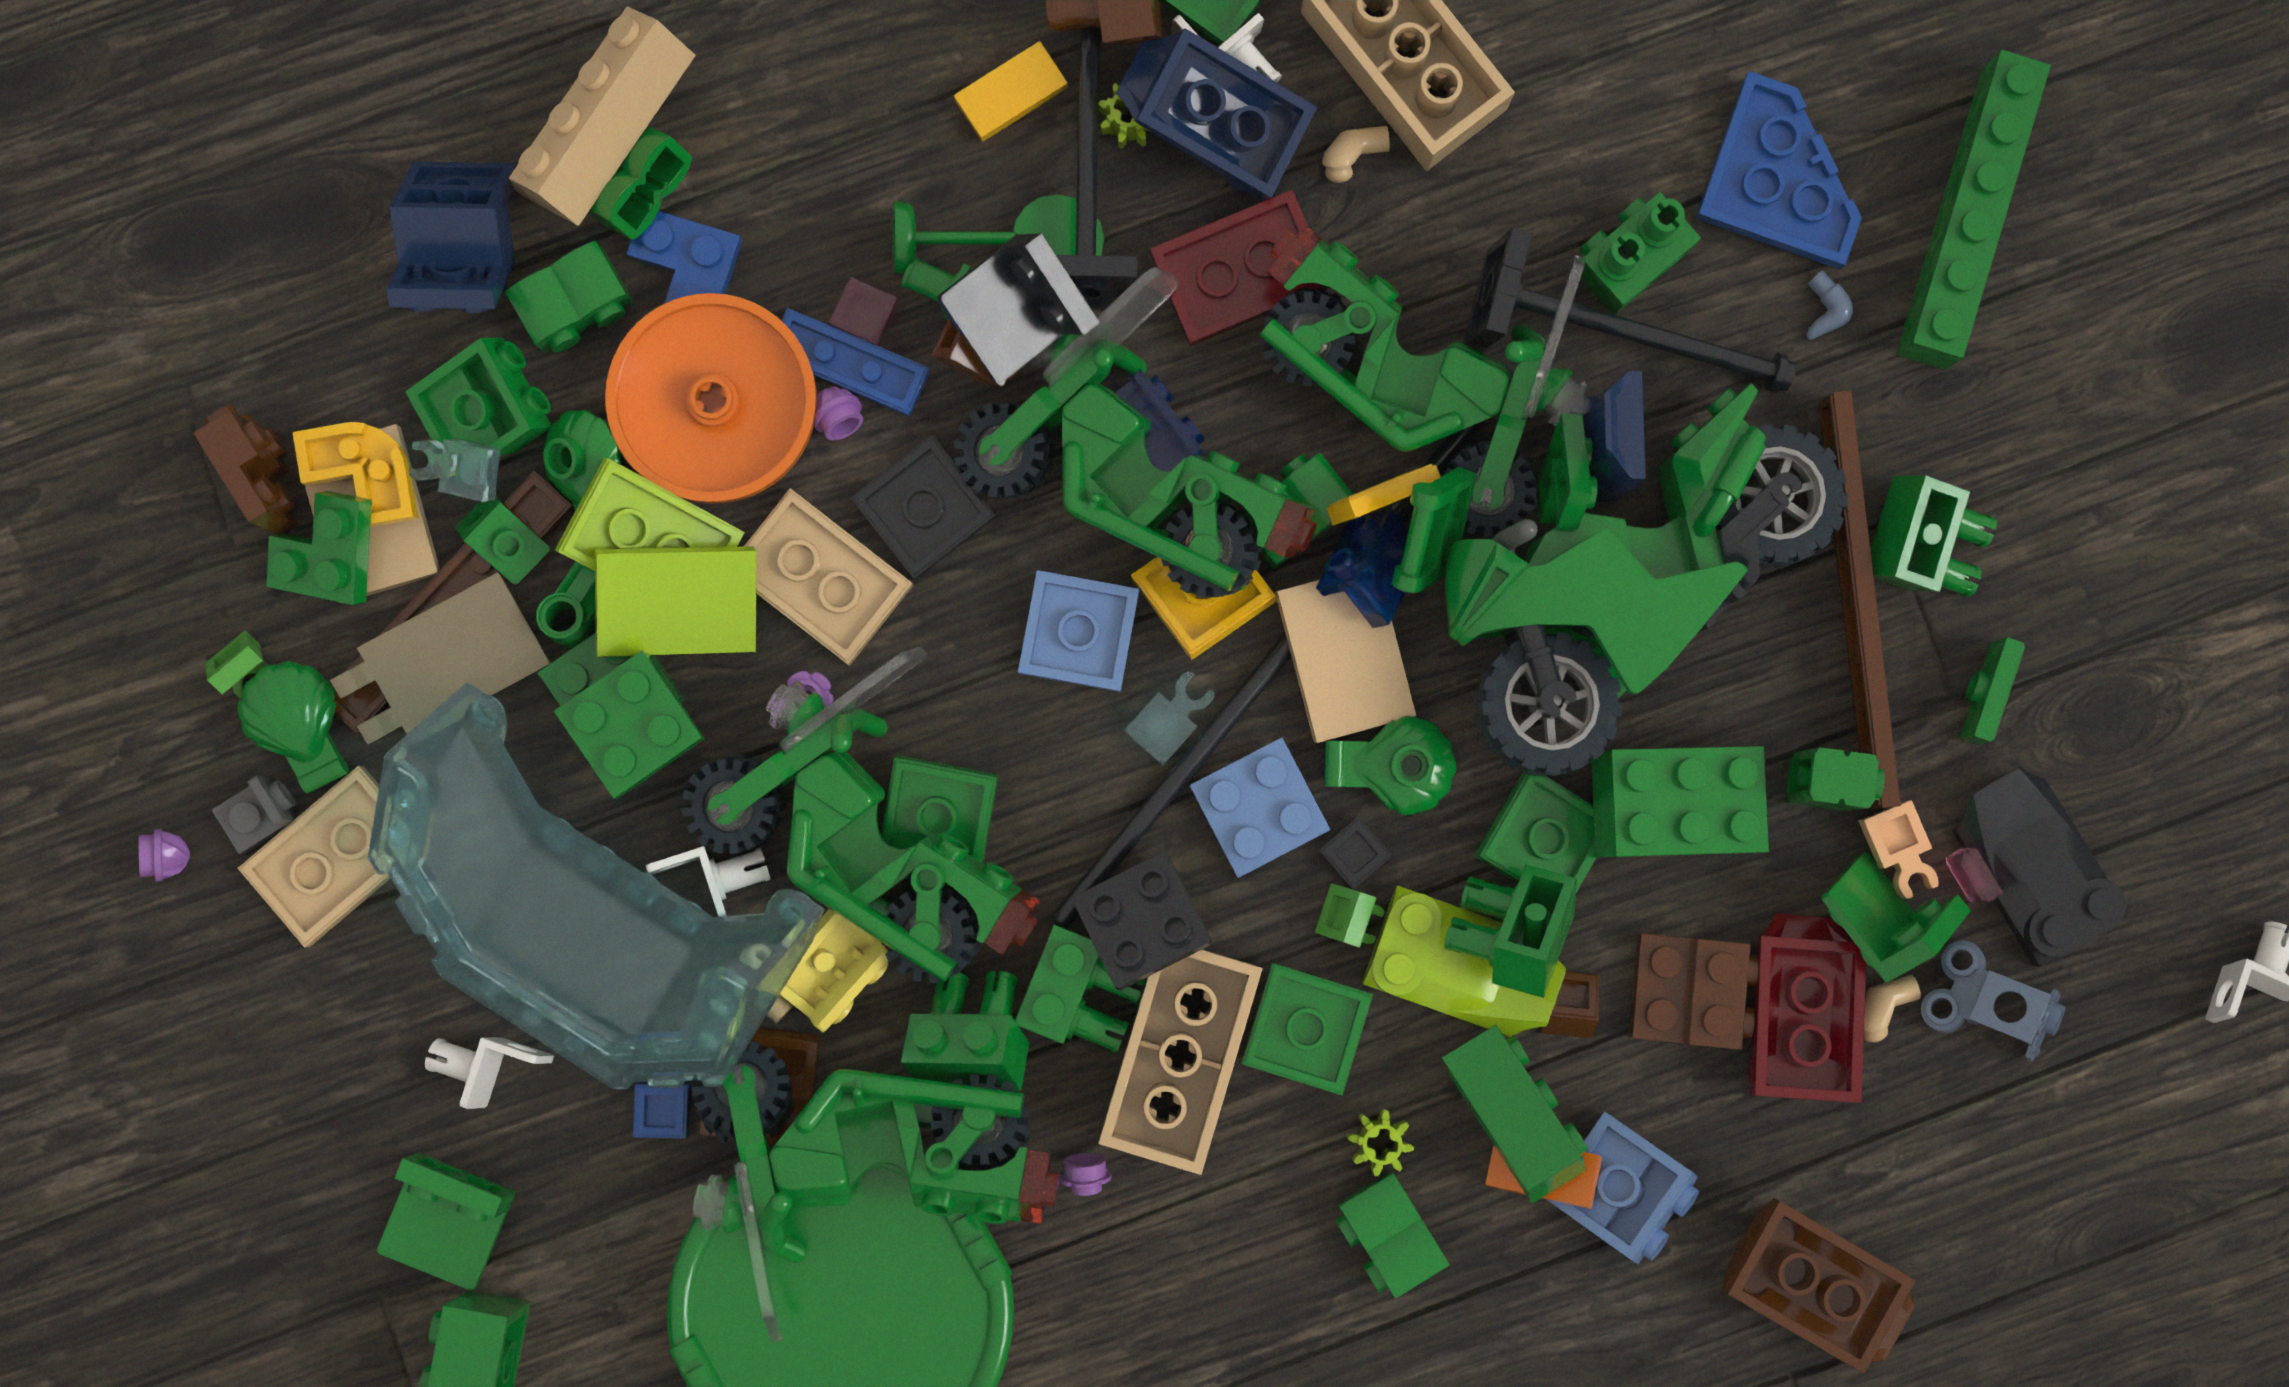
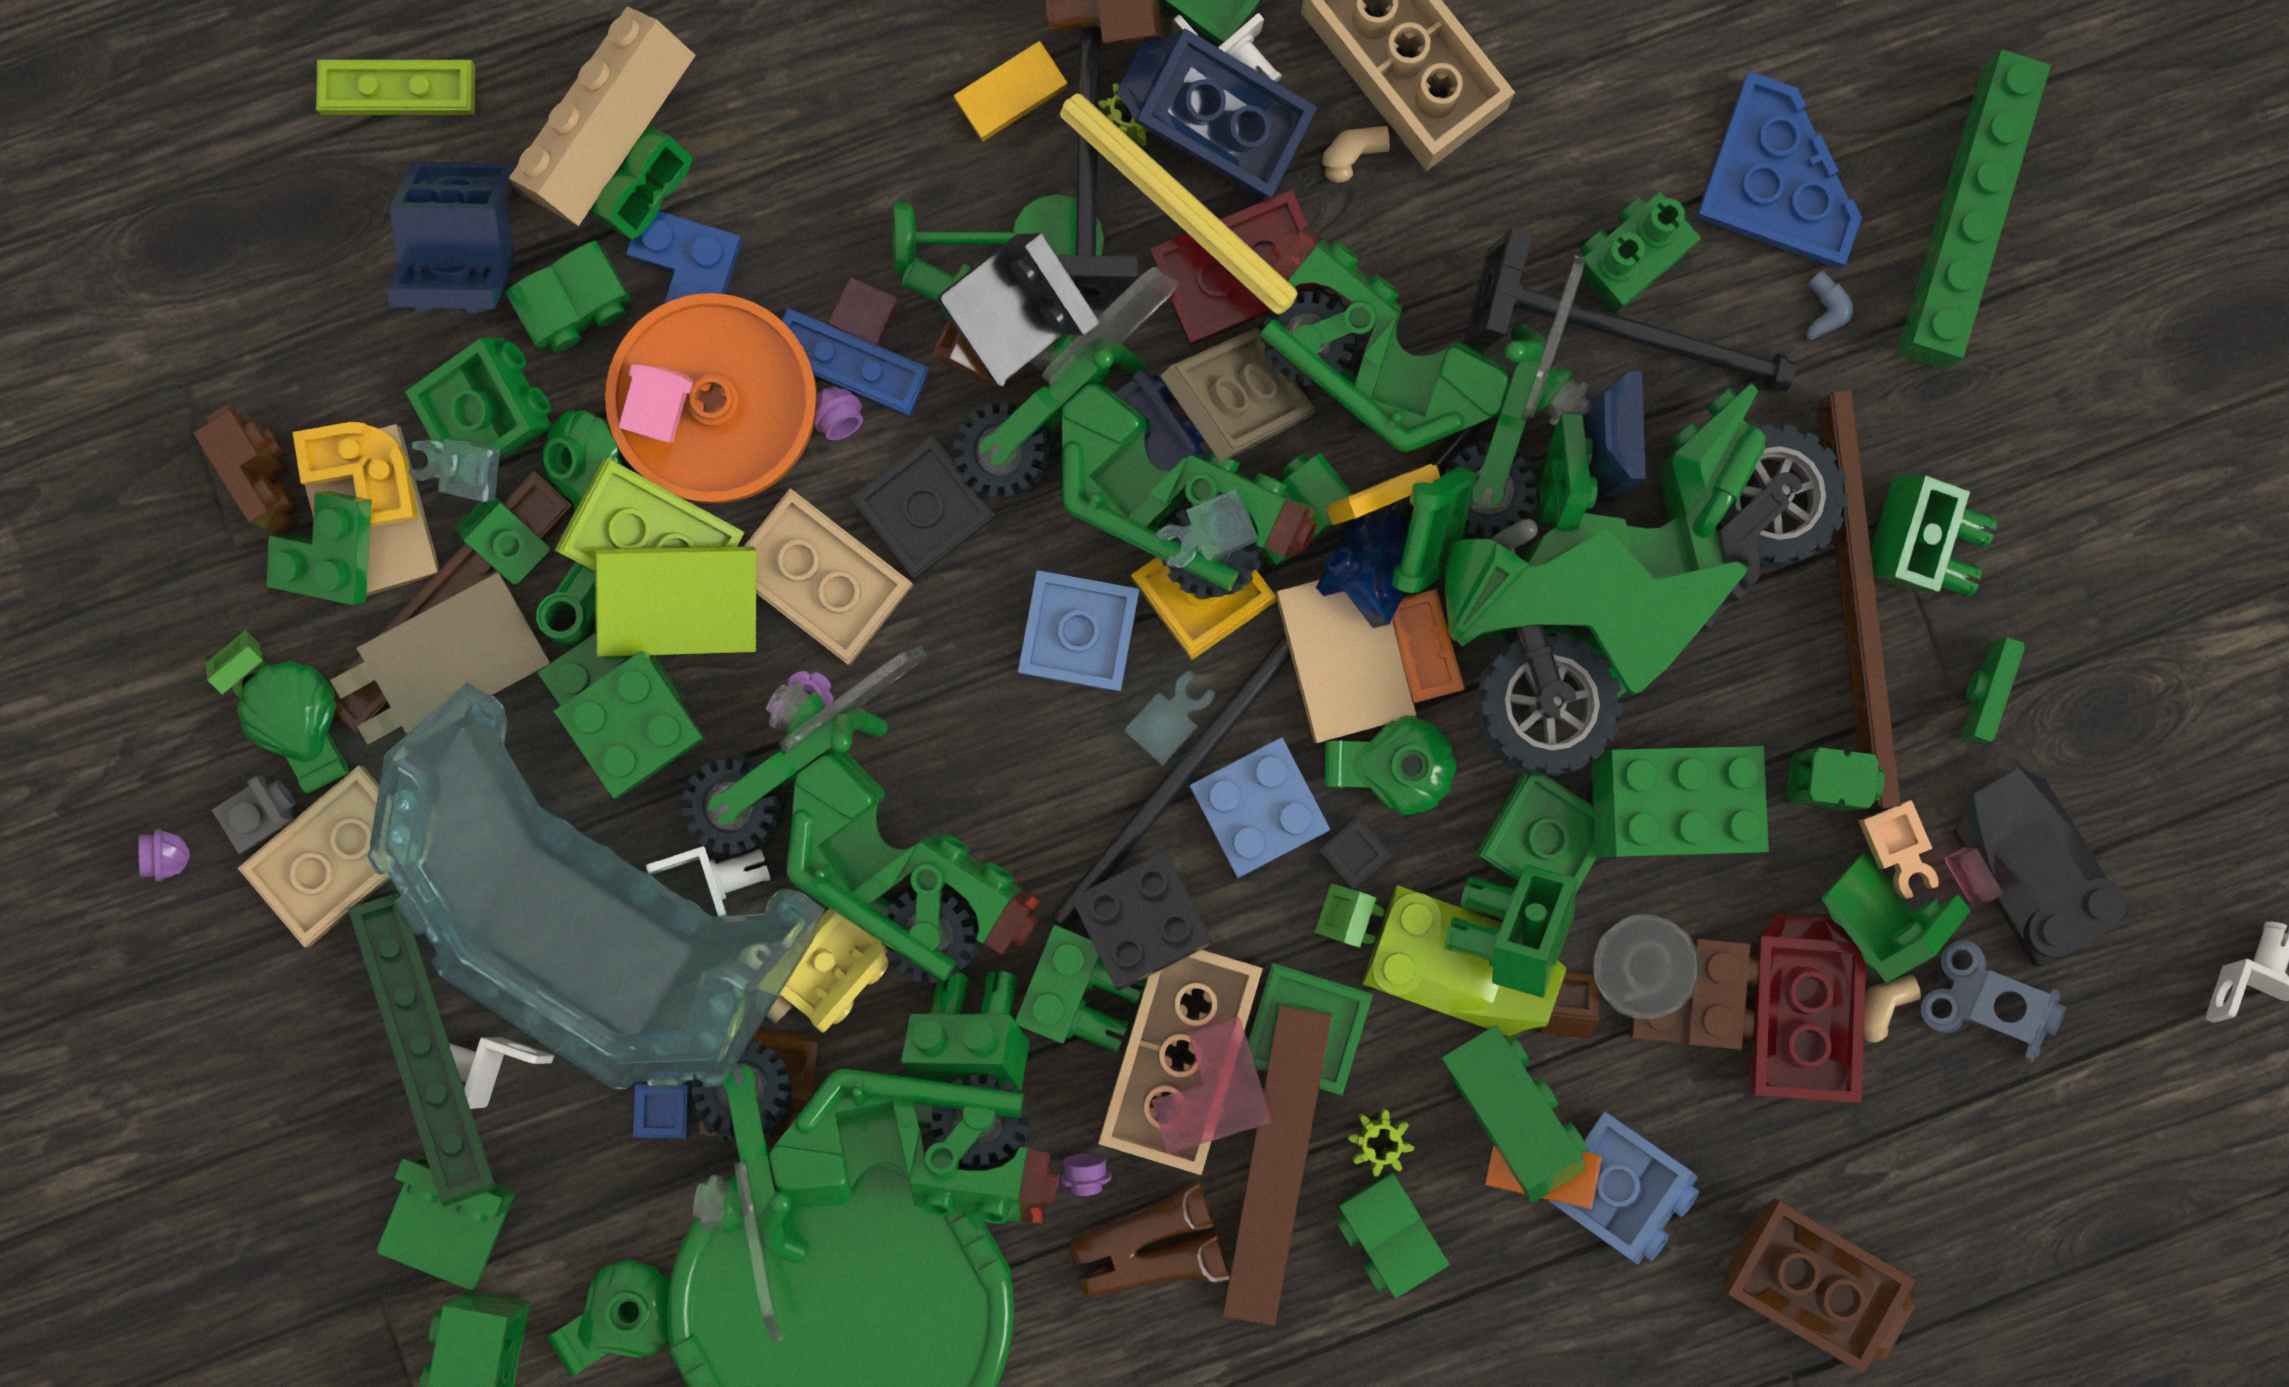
(395, 87): none -> lime tile
(422, 1051): none -> dark green plate
(606, 1323): none -> green animal
(655, 401): none -> bright pink tile
(939, 800): green plate -> none
(1179, 204): none -> light yellow axle
(1188, 1259): none -> reddish brown piece
(1215, 528): none -> clear light blue plate
(1226, 1100): none -> clear pink plate
(1236, 395): none -> dark tan tile
(1277, 1165): none -> reddish brown tile
(1426, 647): none -> orange plate
(1647, 967): none -> clear tile

